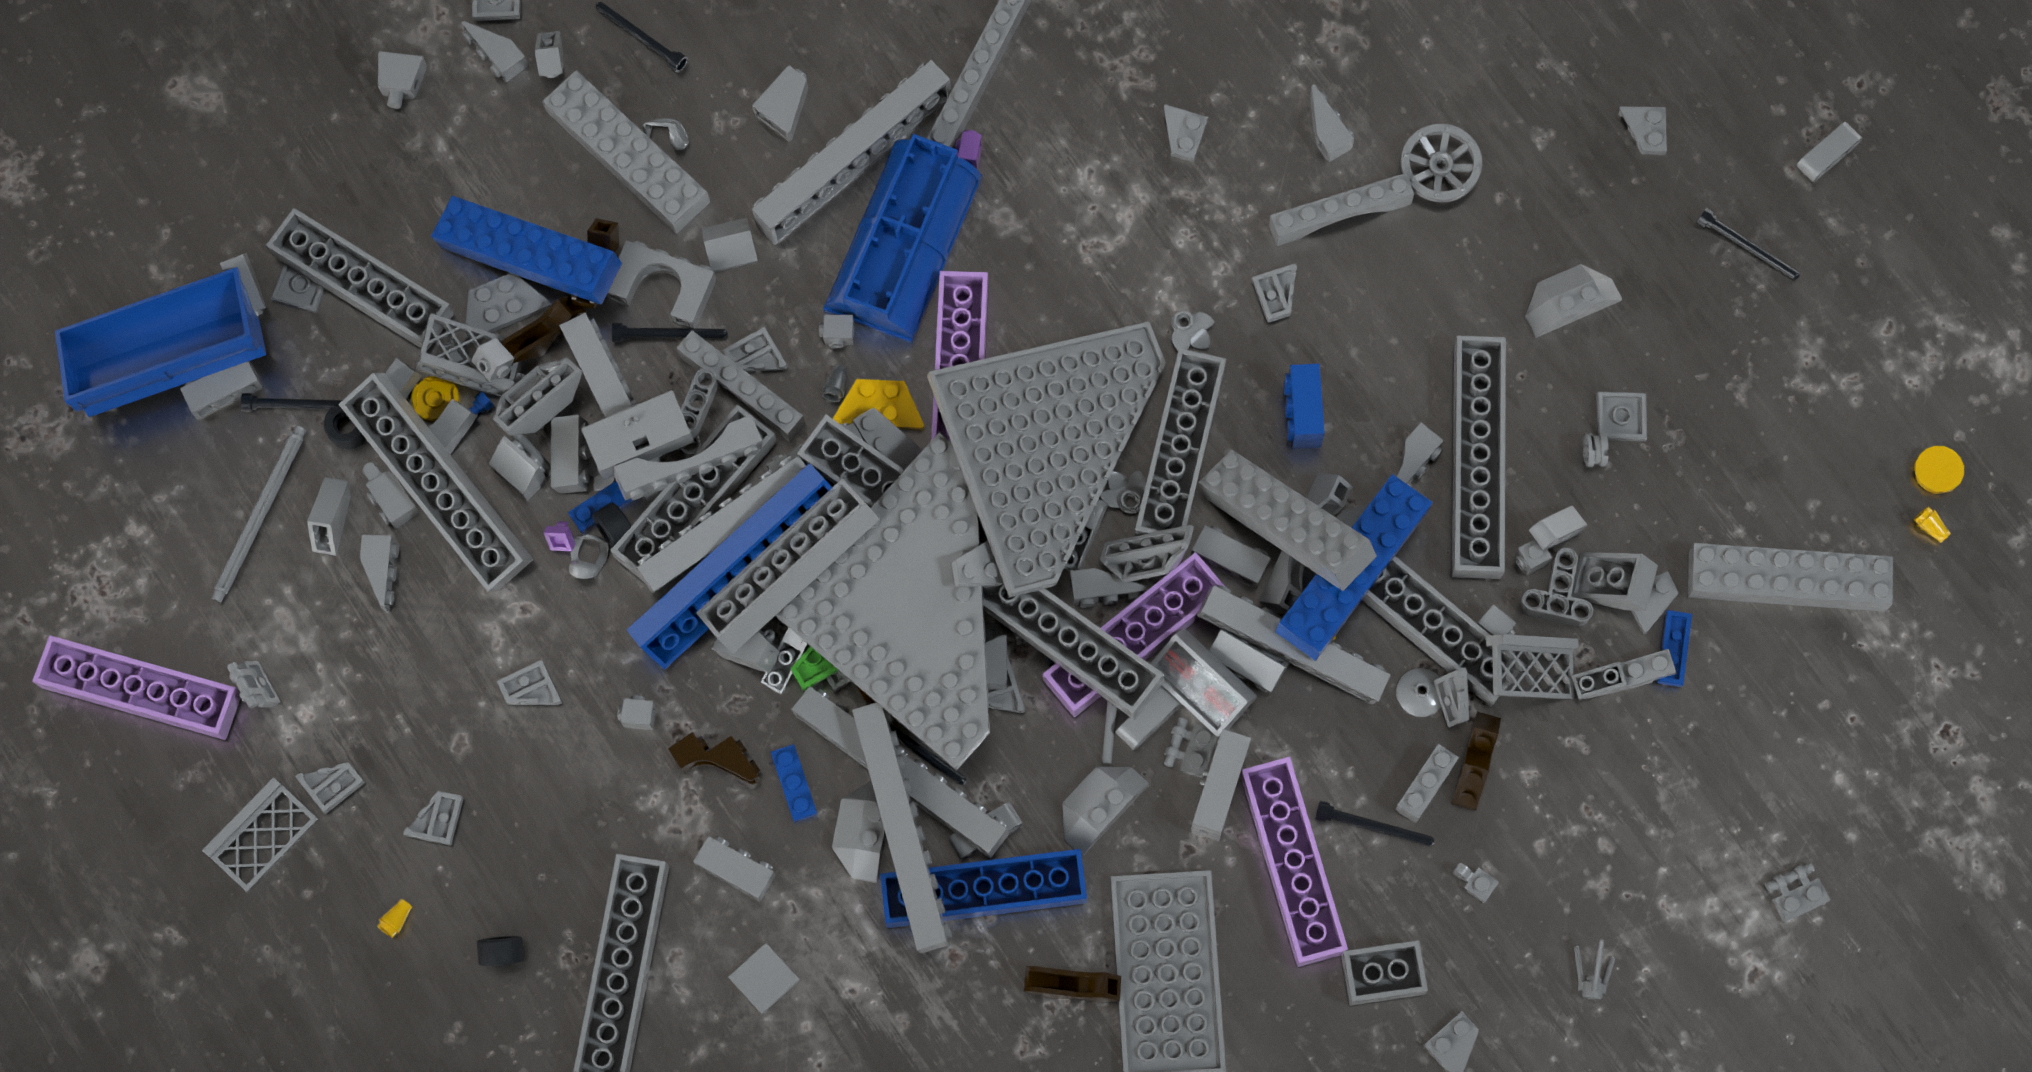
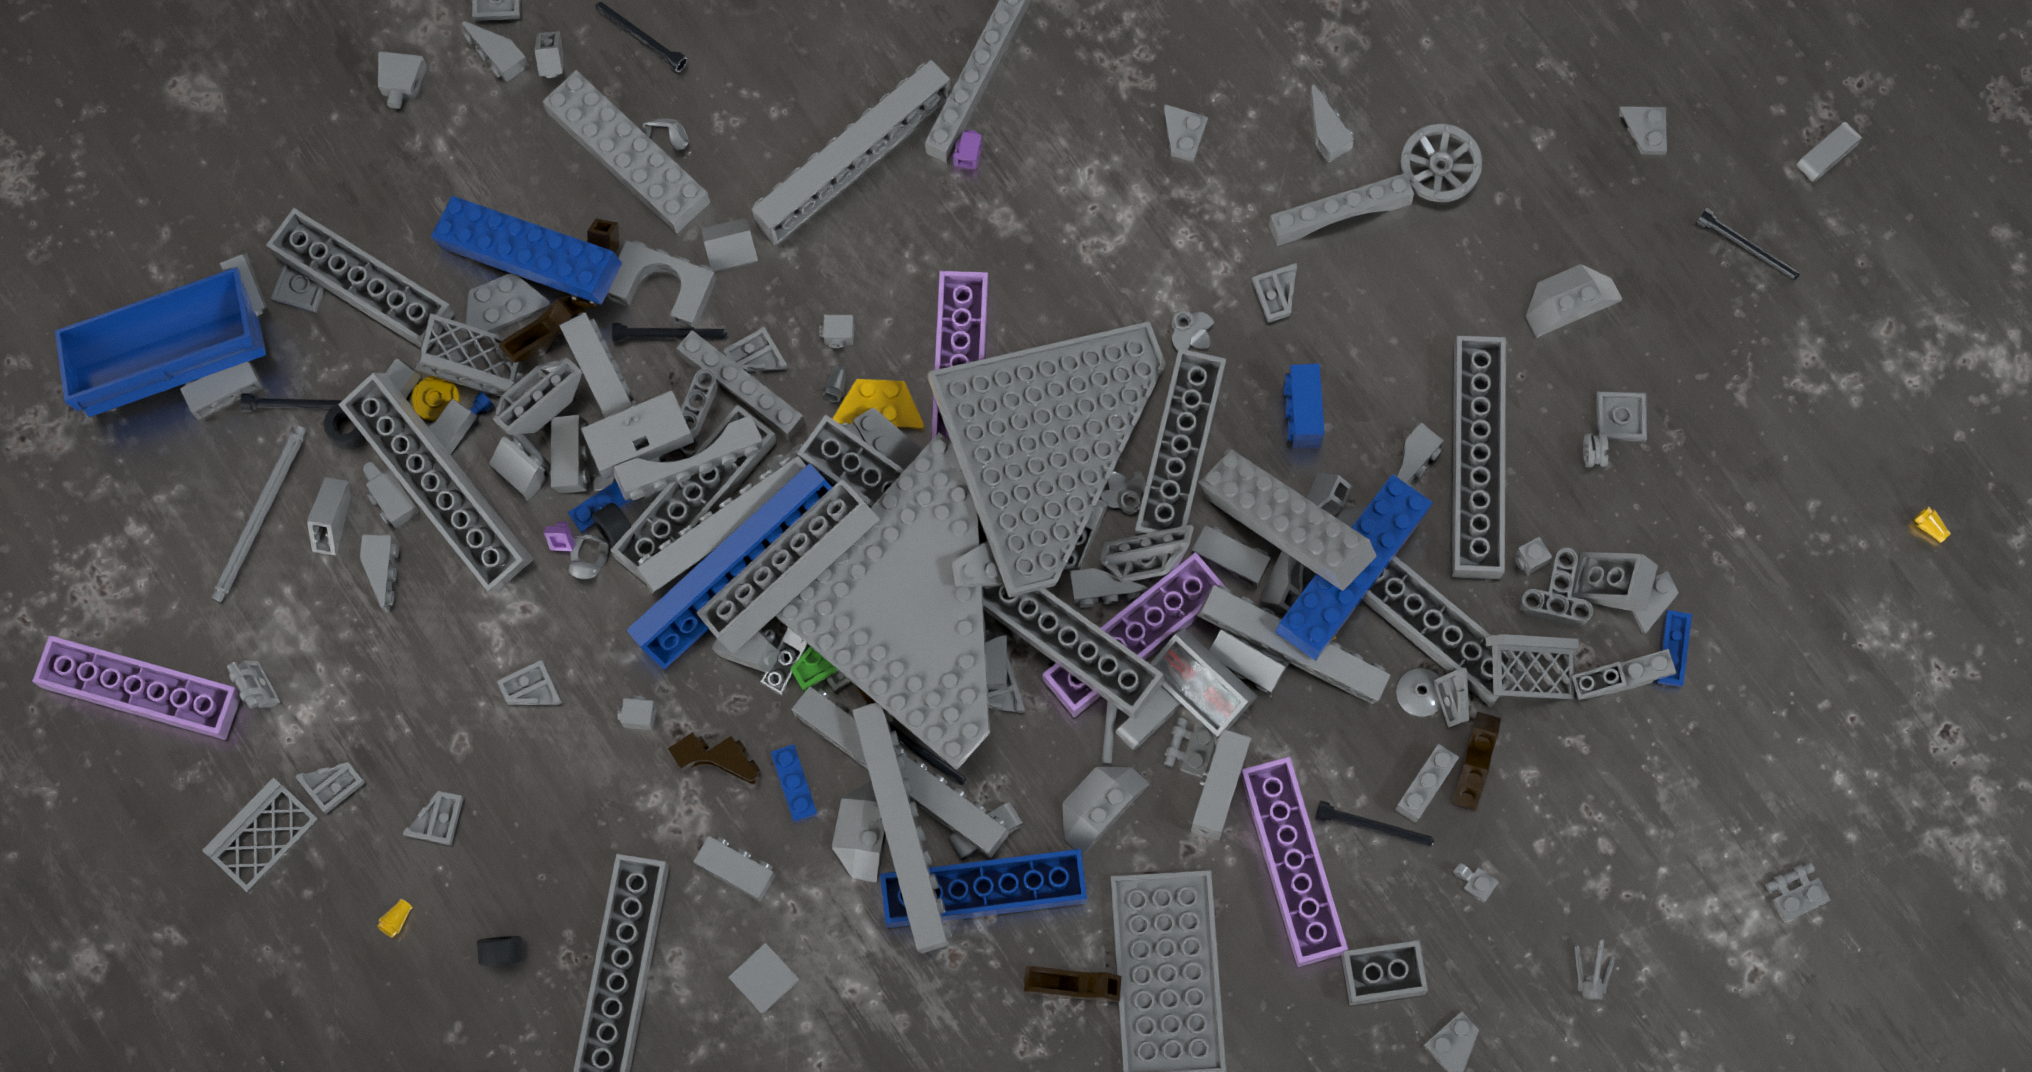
(493, 360): light grey brick -> none
(783, 102): light grey slope -> none
(904, 238): blue piece -> none
(1497, 622): light grey brick -> none
(1558, 527): light grey beam -> none
(1790, 577): light grey brick -> none
(1939, 469): yellow tile -> none

